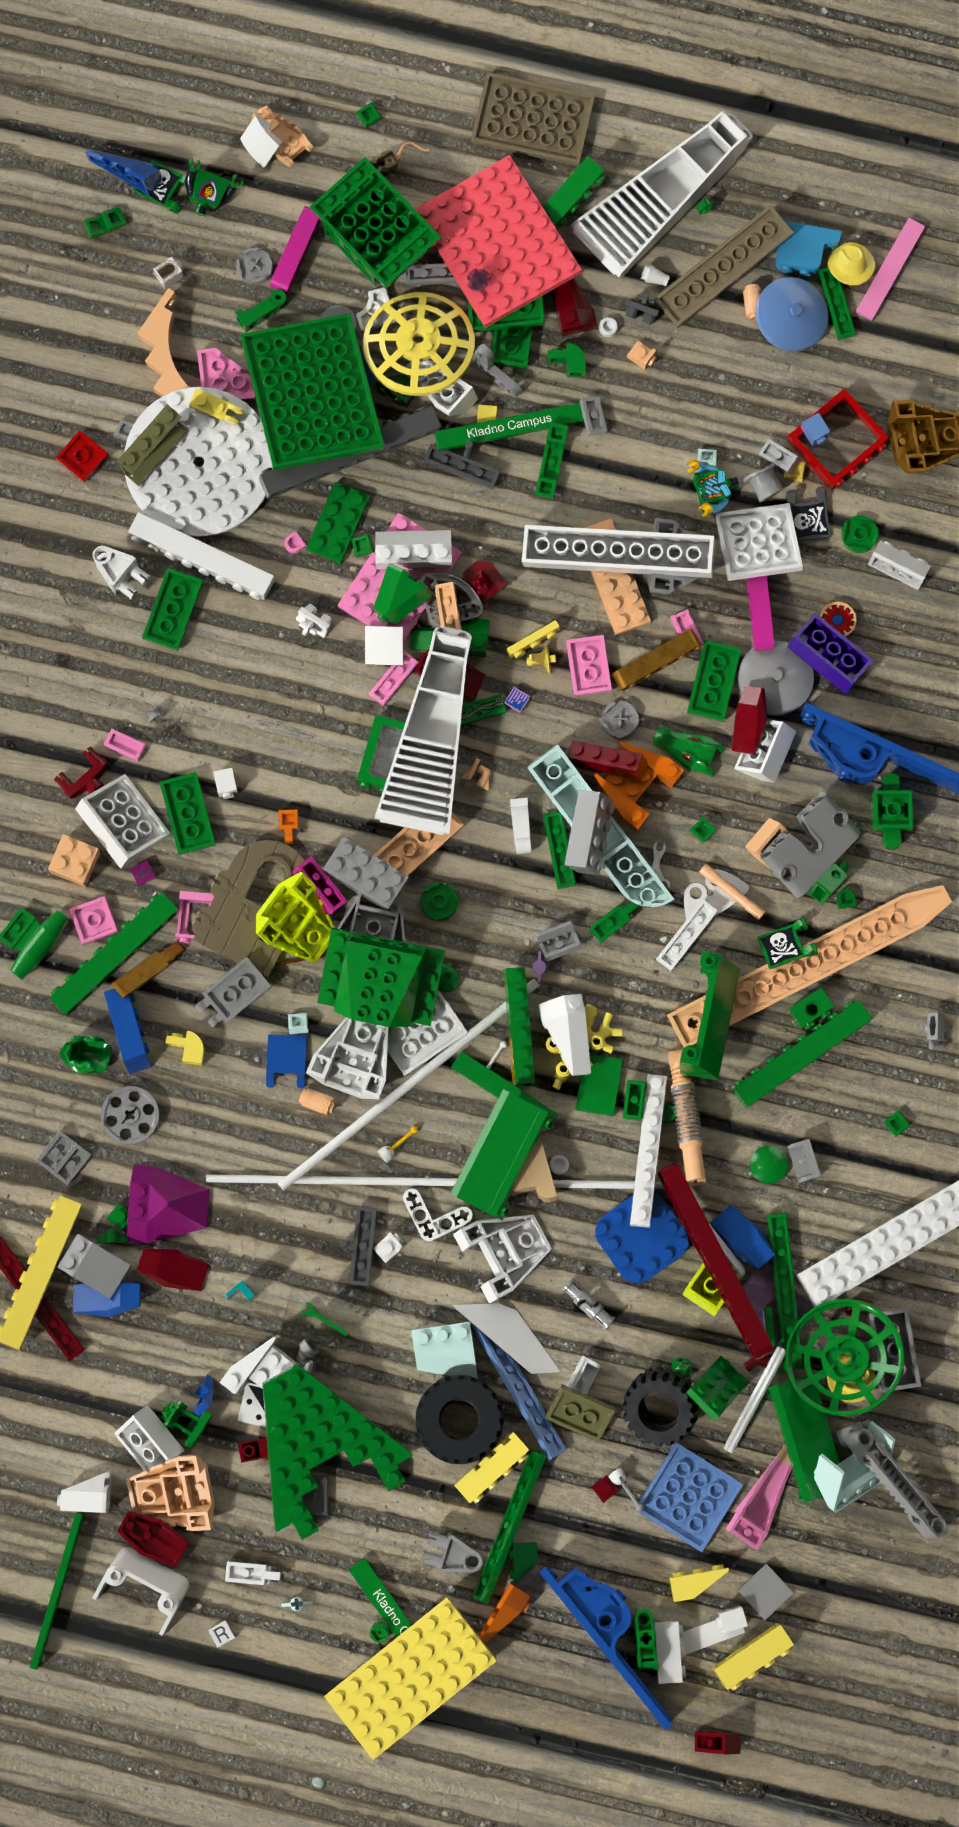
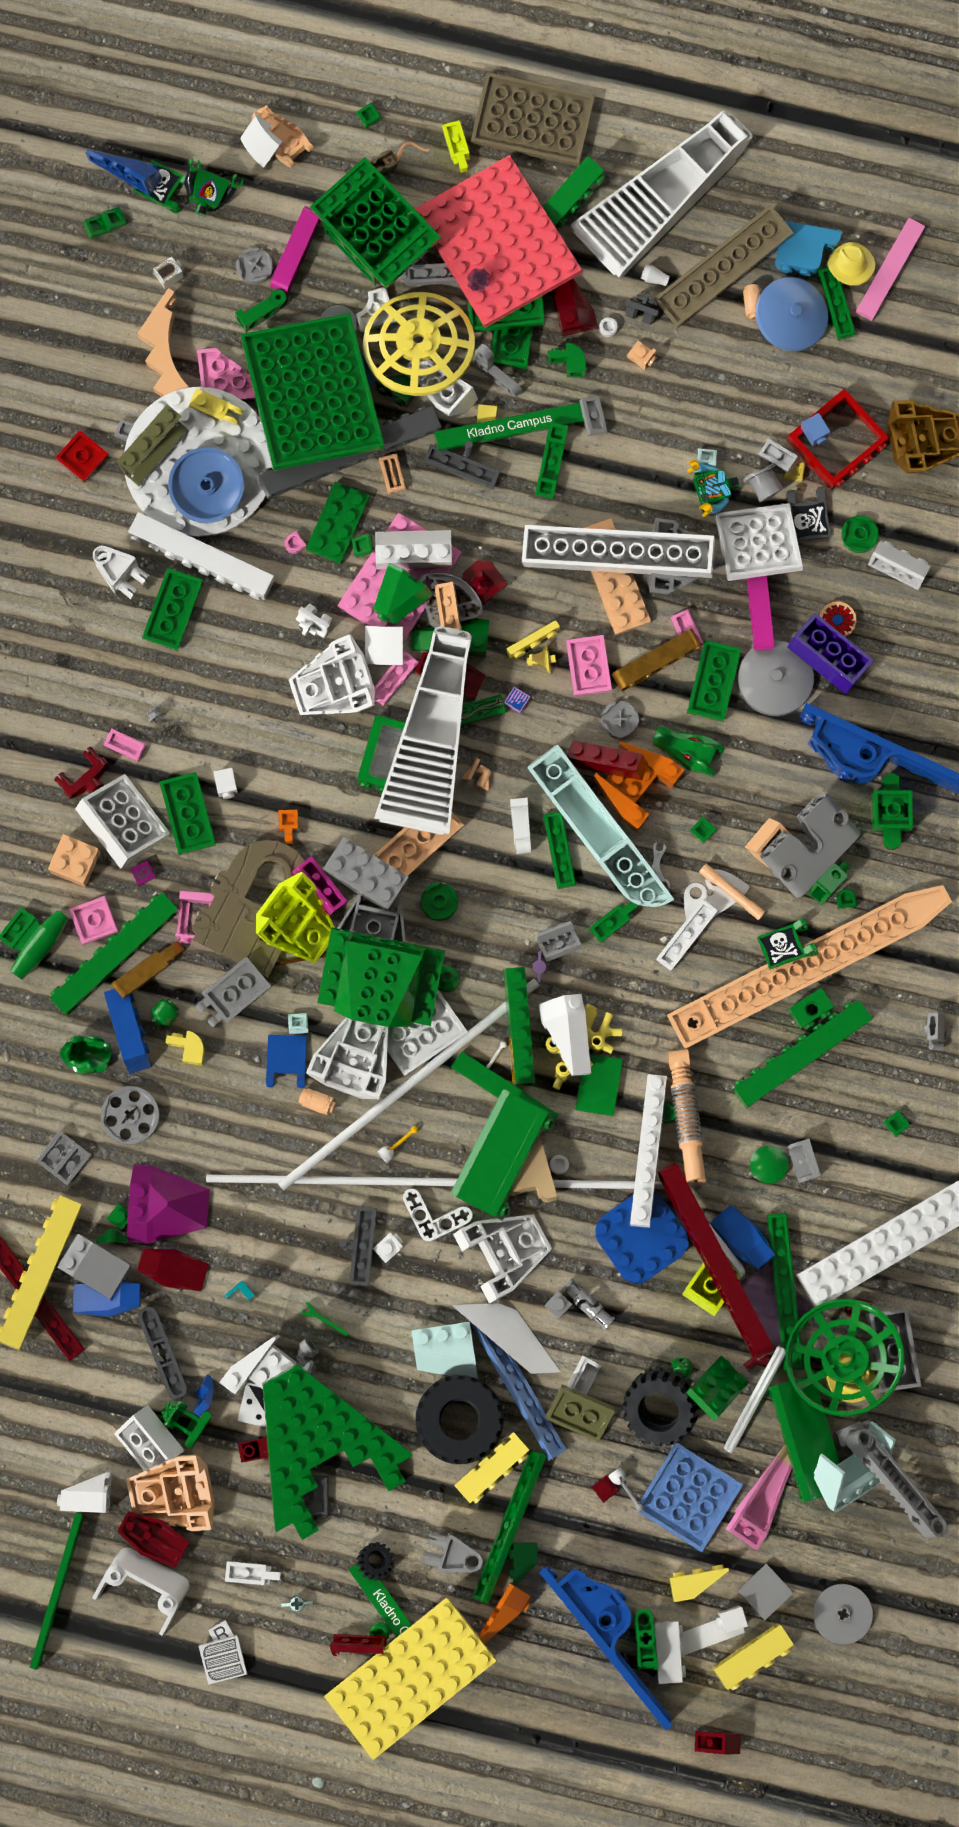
(156, 1334): none -> dark grey piece
(164, 1013): none -> green head
(206, 485): none -> medium blue dish
(222, 1659): none -> tile
(334, 681): none -> white wedge
(358, 1644): none -> dark red hinge
(363, 1561): none -> black tyre
(395, 488): none -> light nougat tile
(457, 144): none -> neon yellow hinge
(558, 1305): none -> light grey brick
(589, 832): light grey brick -> none
(634, 1100): green brick -> none
(705, 206): green tile -> none
(707, 1056): green windscreen -> none
(749, 720): dark red piece -> none
(768, 1324): green tile -> none
(770, 752): white slope -> none
(827, 1618): none -> light grey piece

